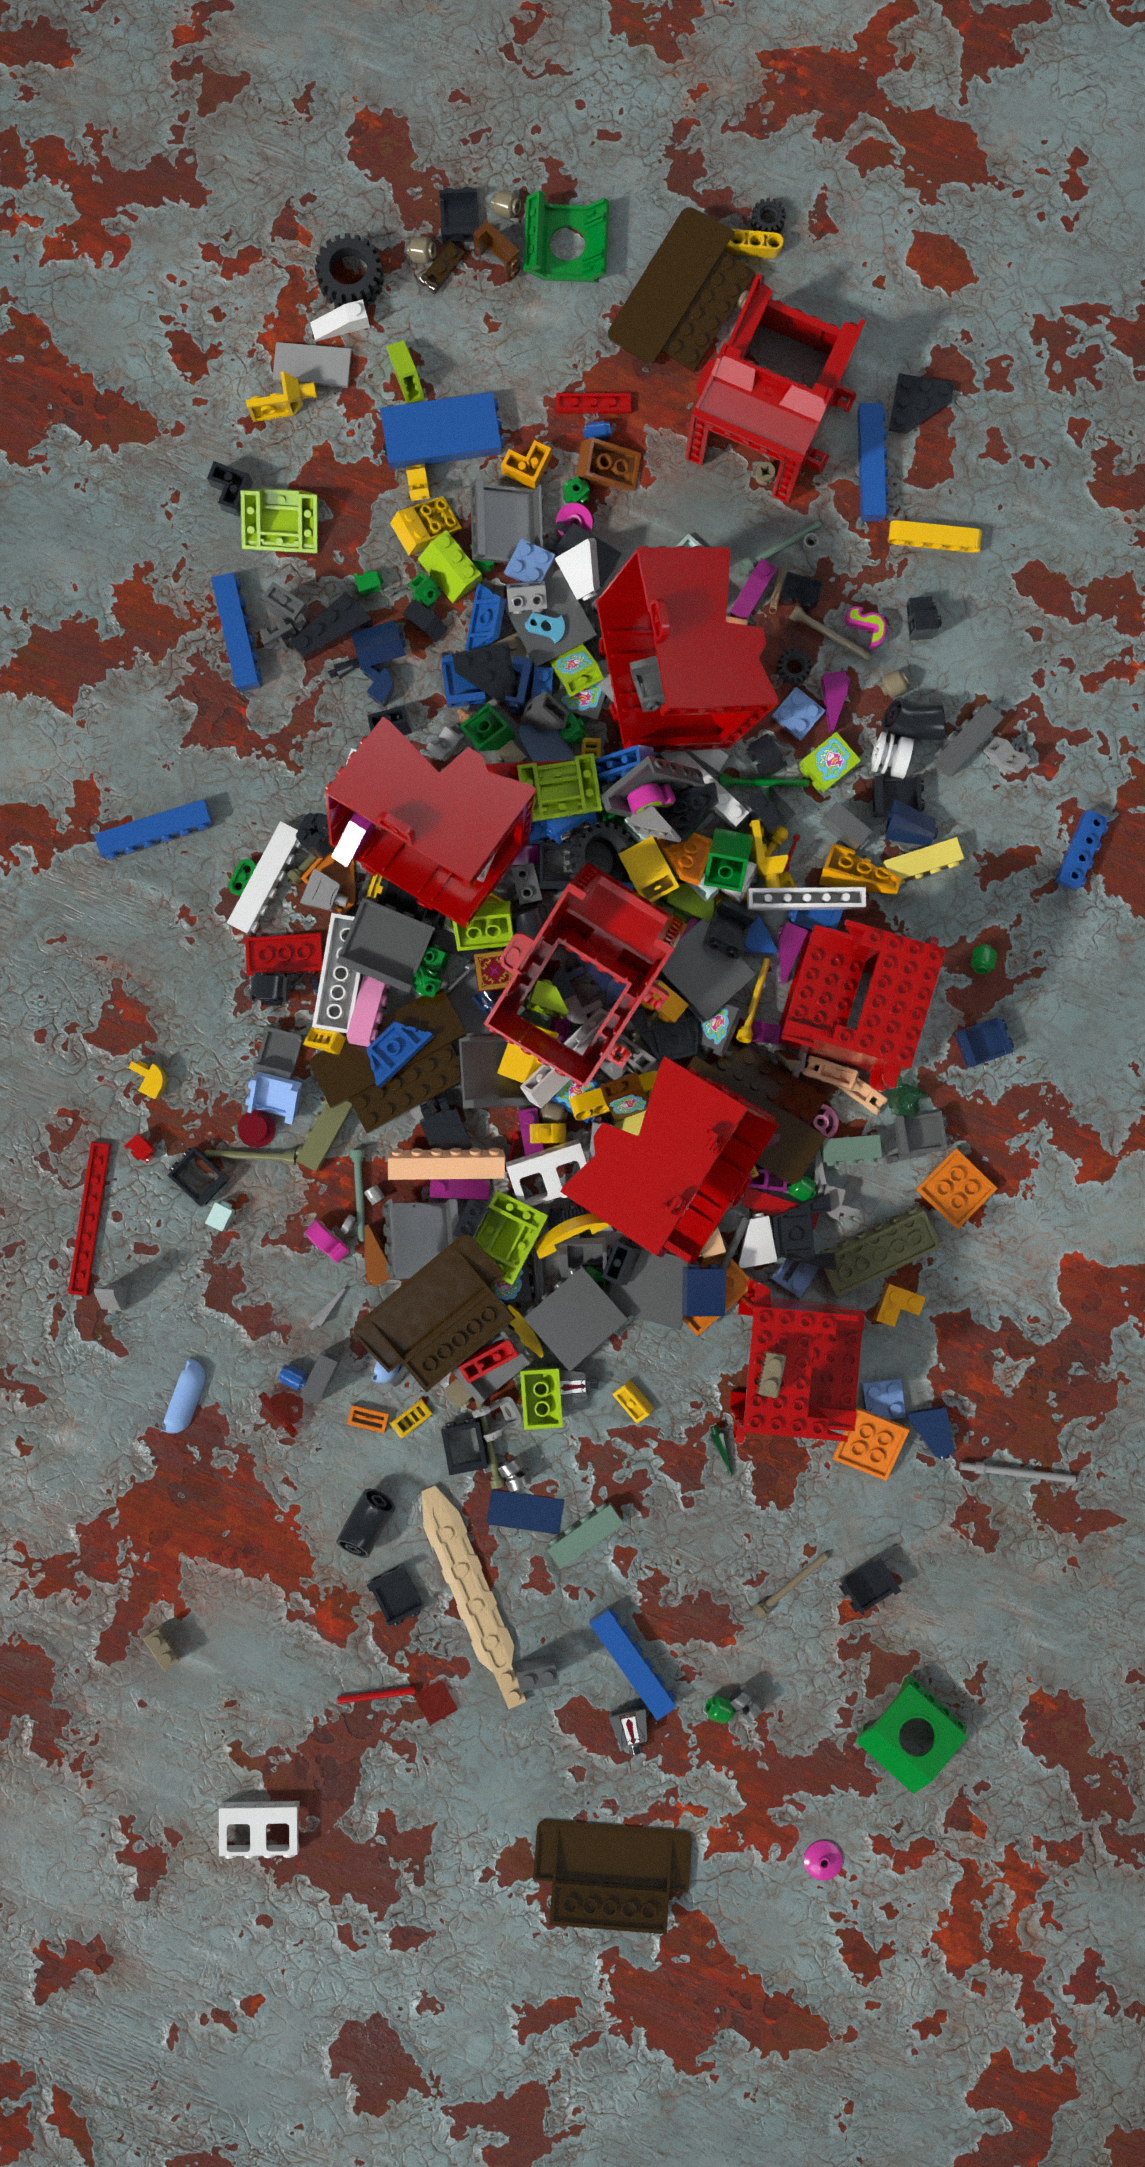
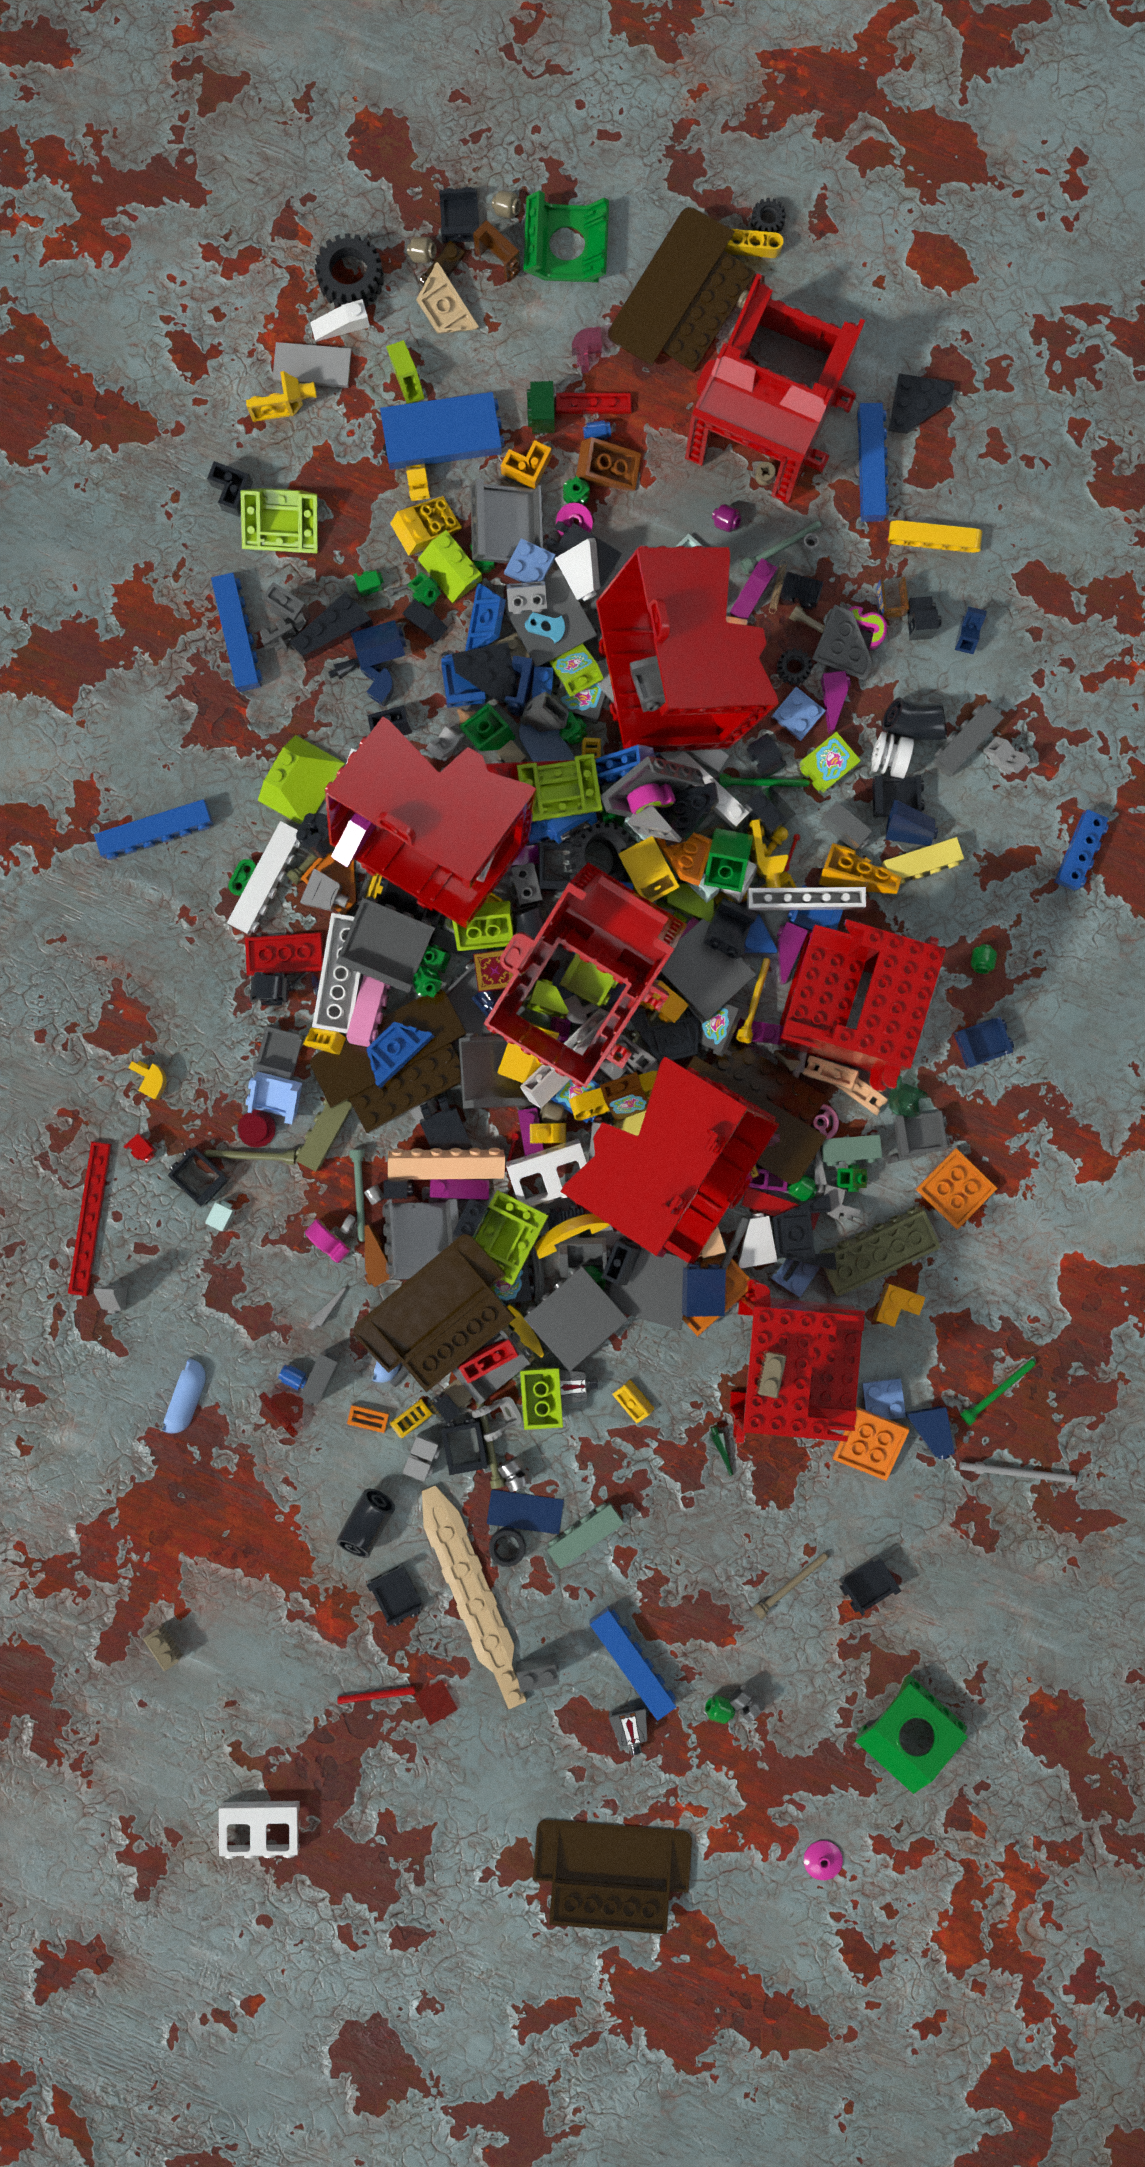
(298, 779): none -> lime slope
(398, 1189): none -> black brick
(418, 1467): none -> light grey piece
(443, 304): none -> tan wing
(444, 1408): none -> black brick
(503, 1561): none -> black tyre
(541, 407): none -> dark green brick
(584, 343): none -> clear pink brick
(588, 982): none -> lime panel
(726, 518): none -> magenta head
(843, 644): none -> dark grey plate
(852, 1178): none -> green brick
(895, 684): dark tan head -> none
(899, 611): none -> clear orange piece
(969, 630): none -> dark blue brick
(971, 1414): none -> green piece

